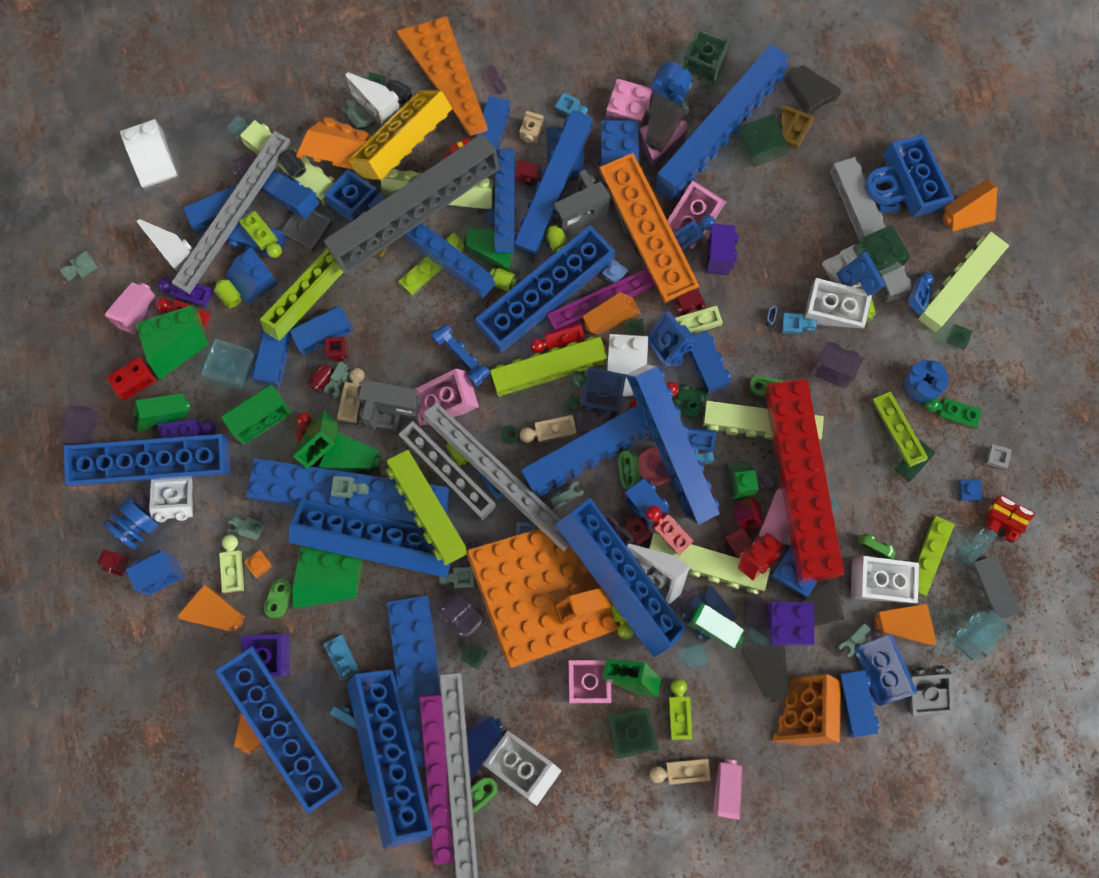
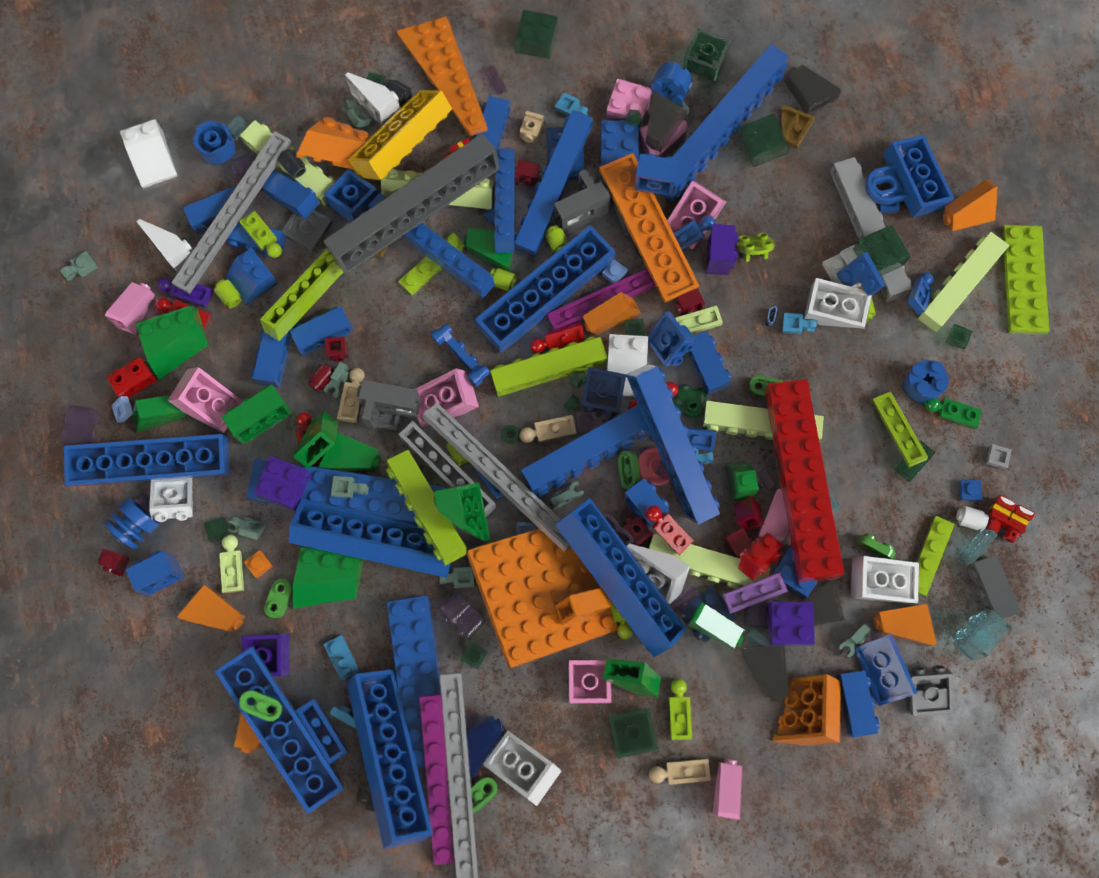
(122, 409): none -> light blue plate
(185, 429): dark purple plate -> none
(203, 398): none -> bright pink slope
(214, 142): none -> blue brick
(216, 529): none -> clear green plate
(228, 364): clear light blue brick -> none
(260, 706): none -> bright green plate
(282, 483): none -> dark purple brick
(322, 731): none -> blue brick
(464, 508): none -> green wedge
(536, 34): none -> clear green brick
(633, 117): none -> clear green plate
(656, 174): none -> blue brick
(695, 656): clear light blue tile -> none
(755, 245): none -> lime plate
(755, 592): none -> medium lavender tile
(837, 365): clear purple brick -> none
(972, 518): none -> white brick
(1025, 280): none -> lime plate

